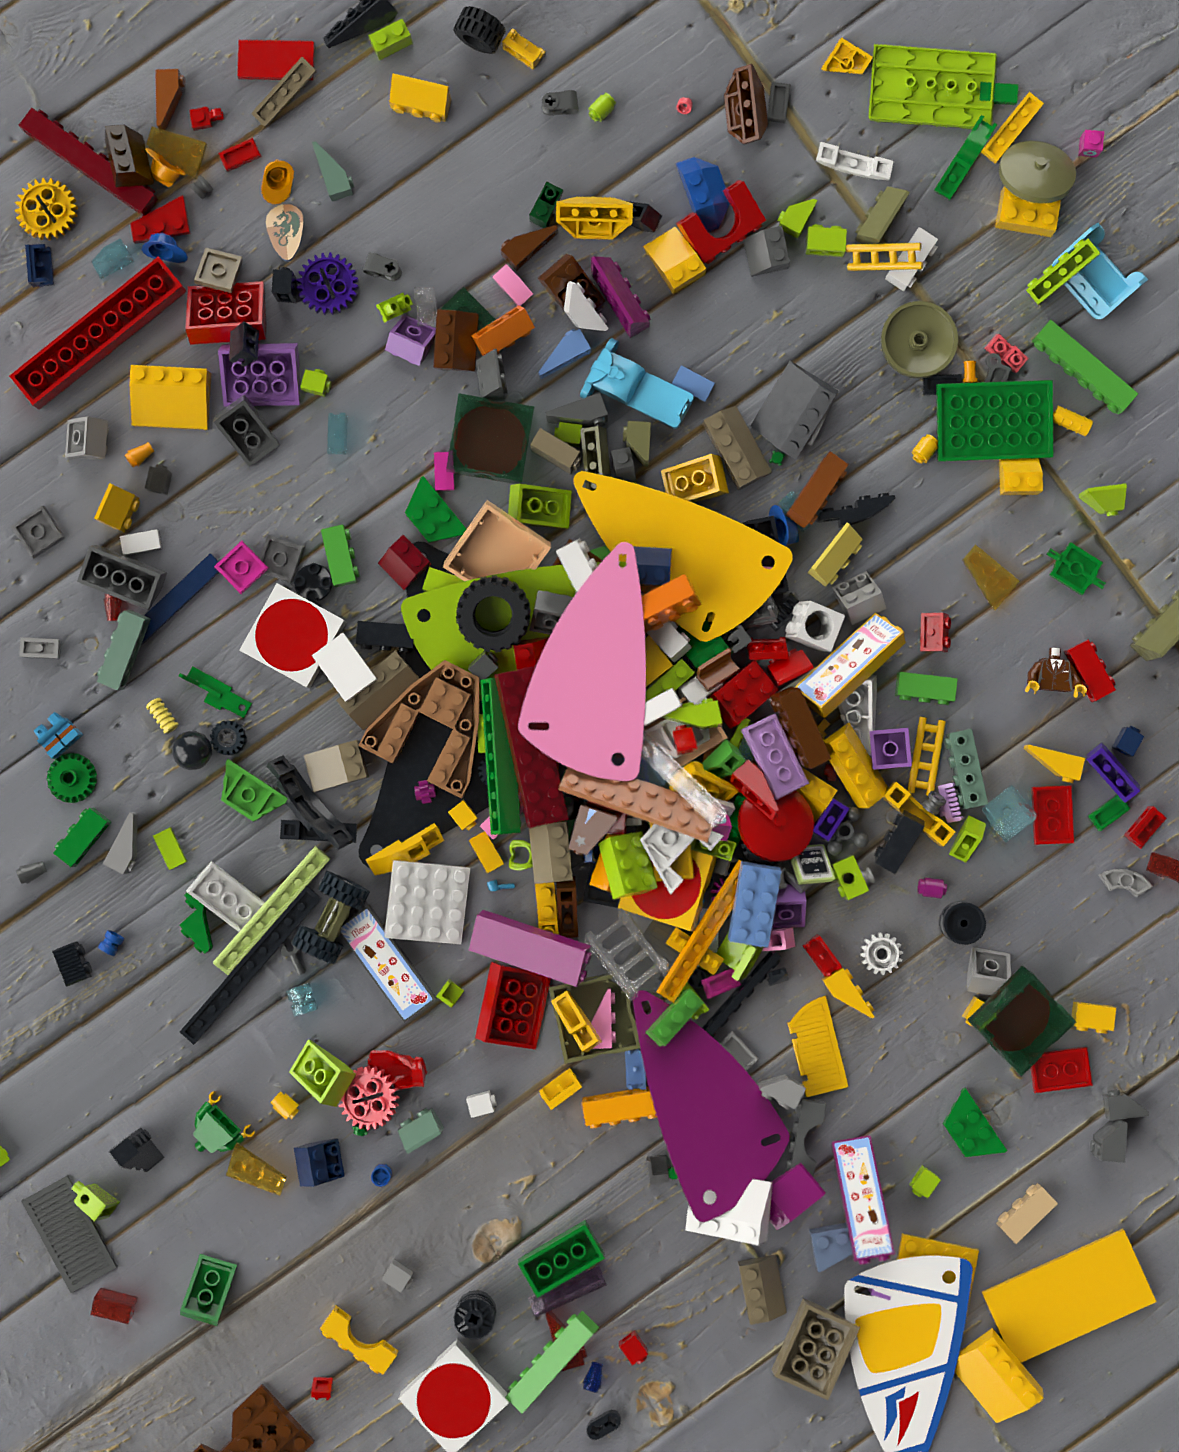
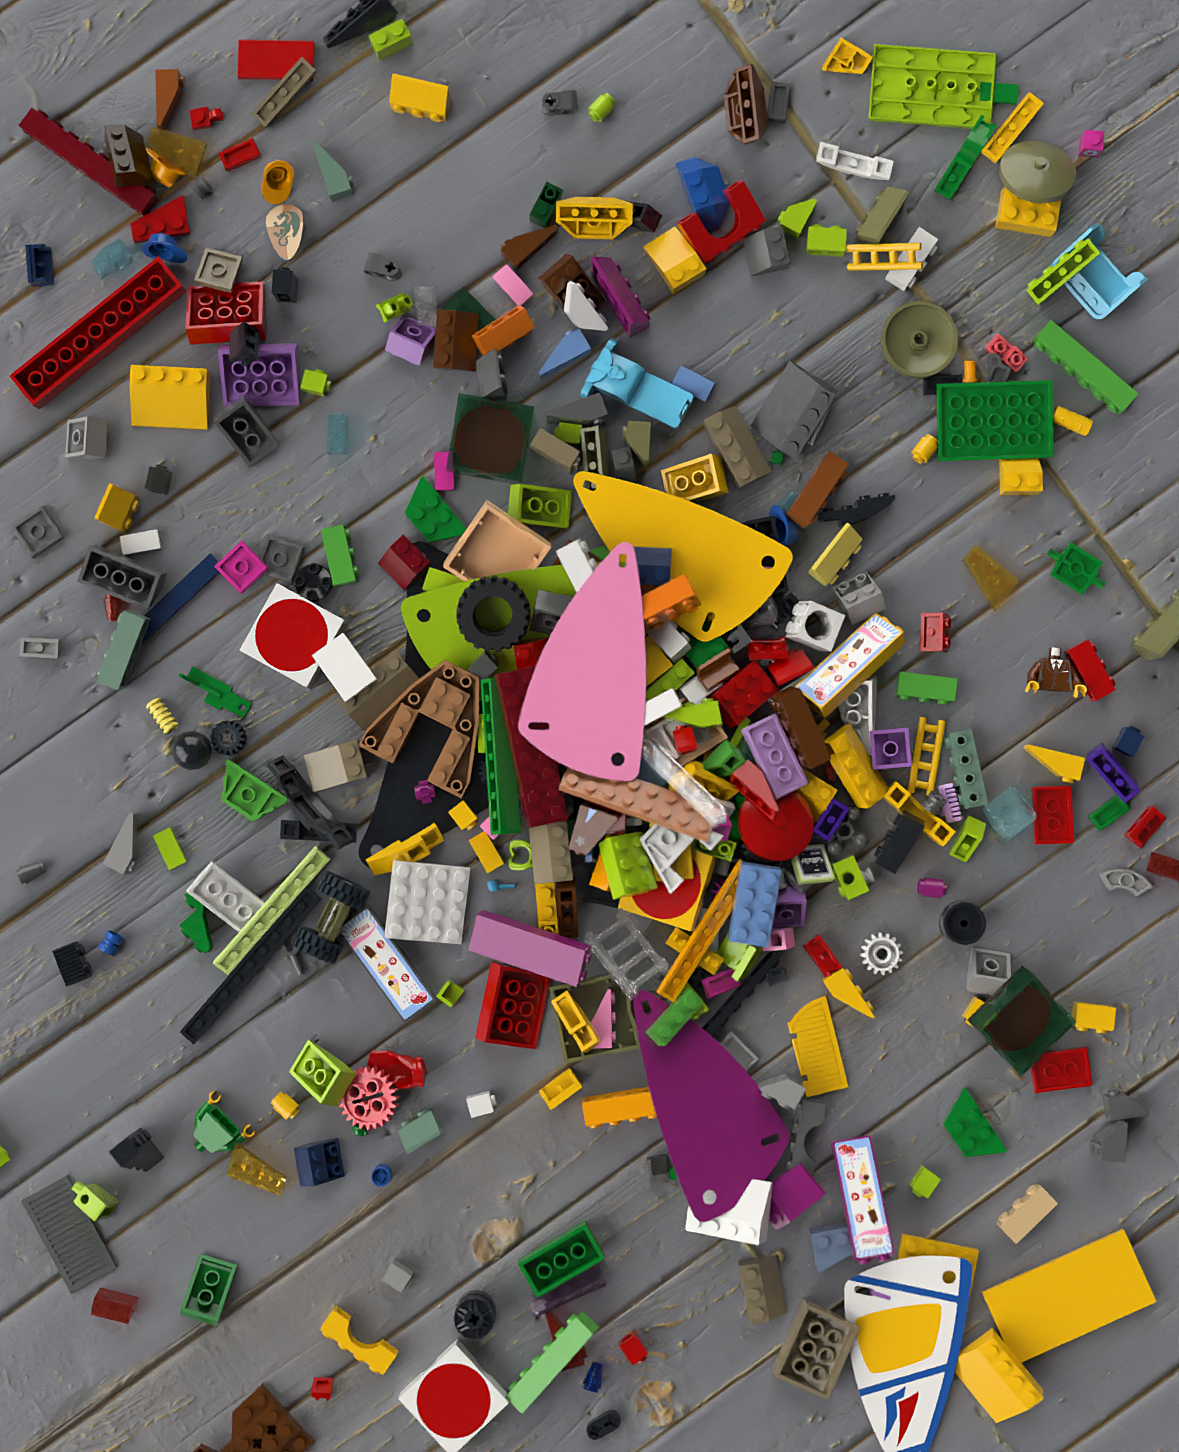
(32, 218): yellow gear -> none
(59, 736): dark azure hips -> none
(81, 837): green brick -> none
(84, 778): green gear -> none
(139, 454): light orange cone -> none
(302, 999): clear light blue wheel -> none
(343, 276): dark purple gear -> none
(384, 636): black brick -> none
(479, 30): black tyre -> none
(522, 49): yellow hinge -> none
(635, 1070): medium blue hinge -> none
(680, 105): coral hinge -> none
(1105, 499): lime slope -> none

